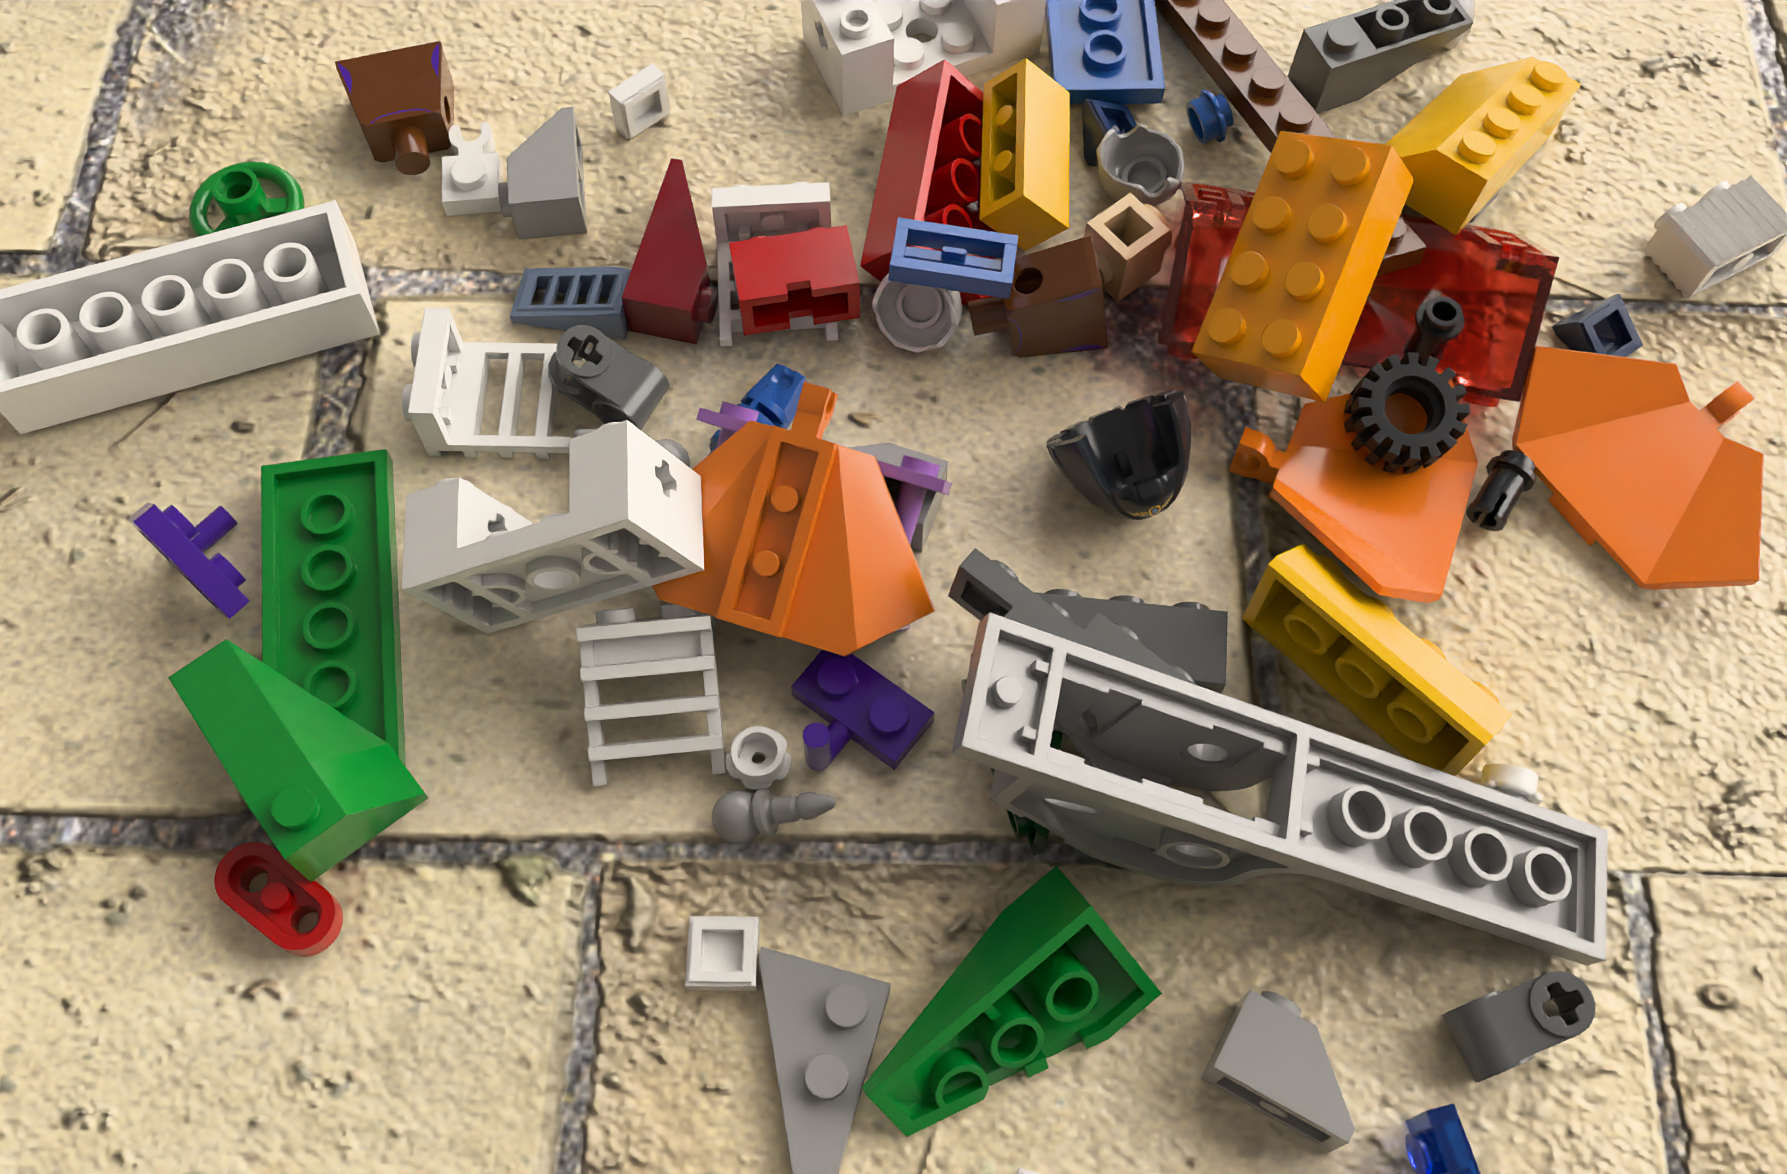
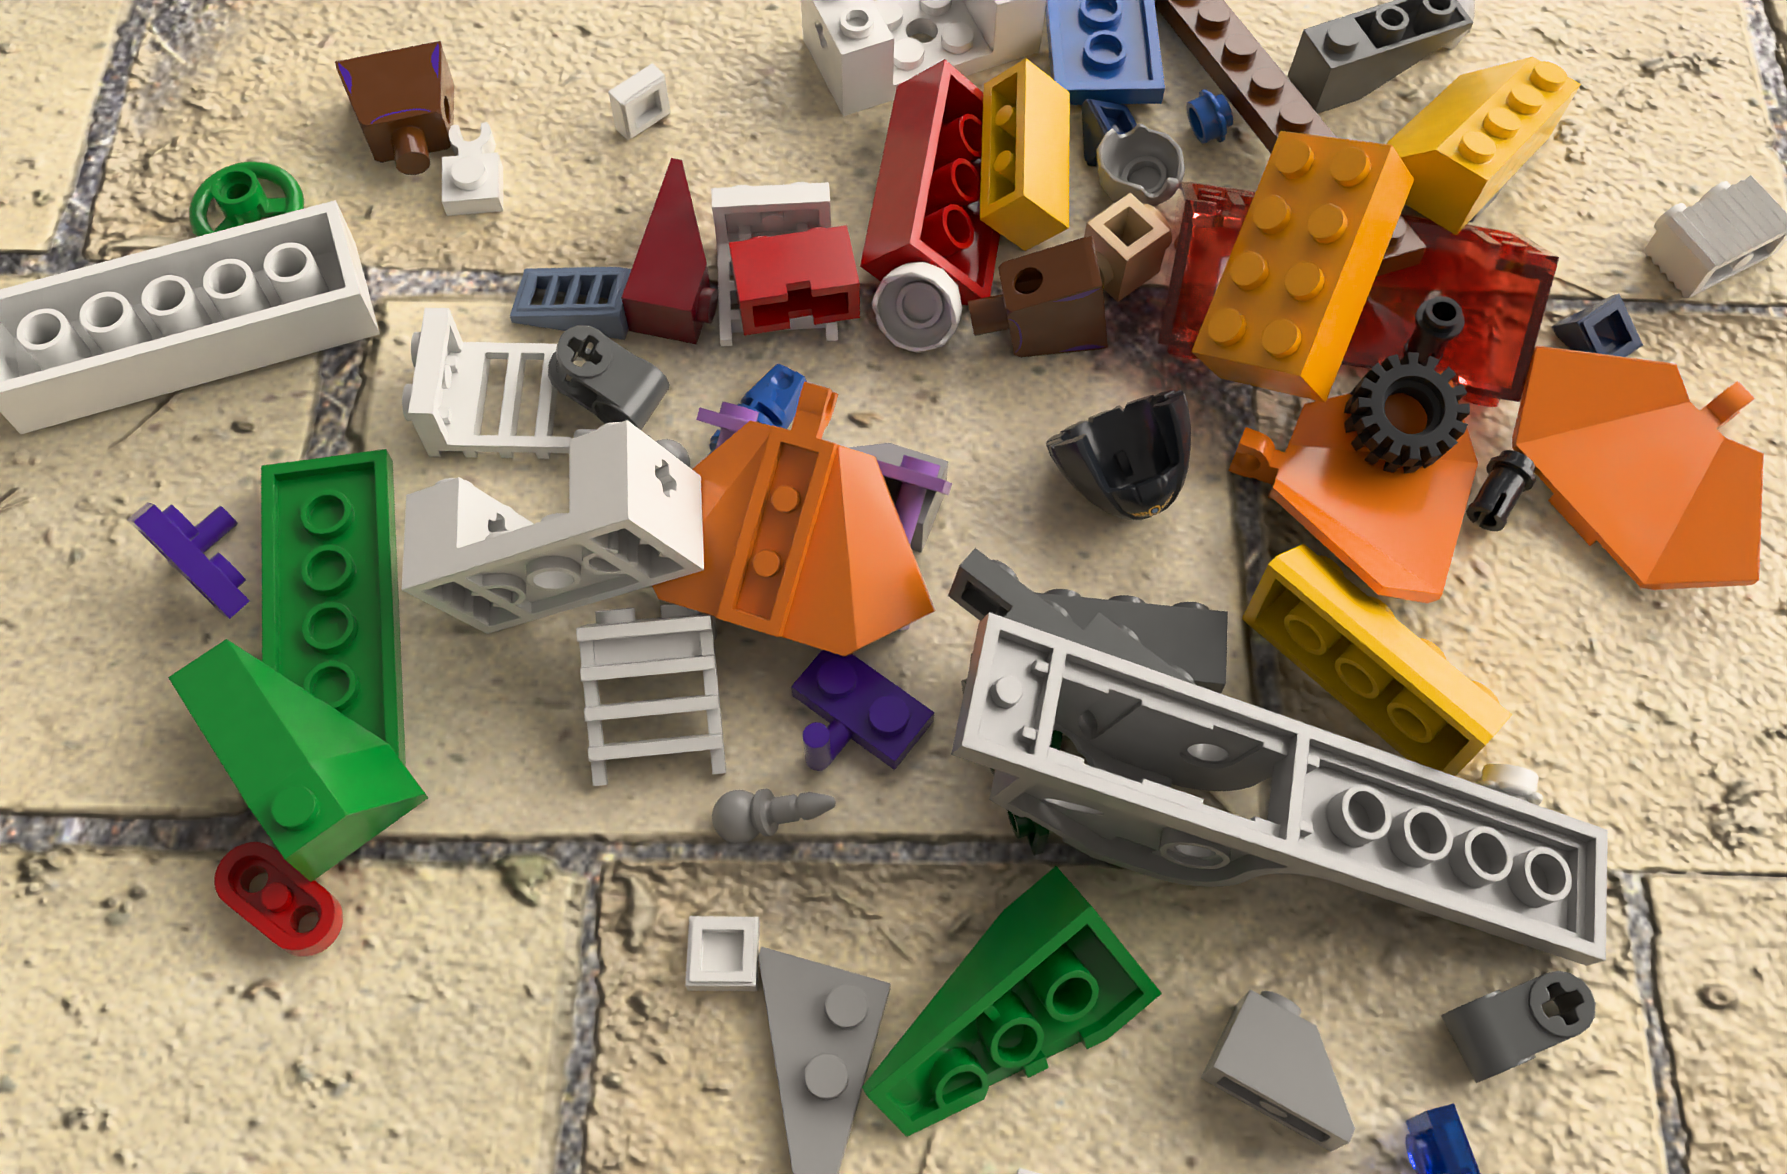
(547, 181): light grey slope -> none
(758, 741): white plate -> none
(952, 267): blue tile -> none

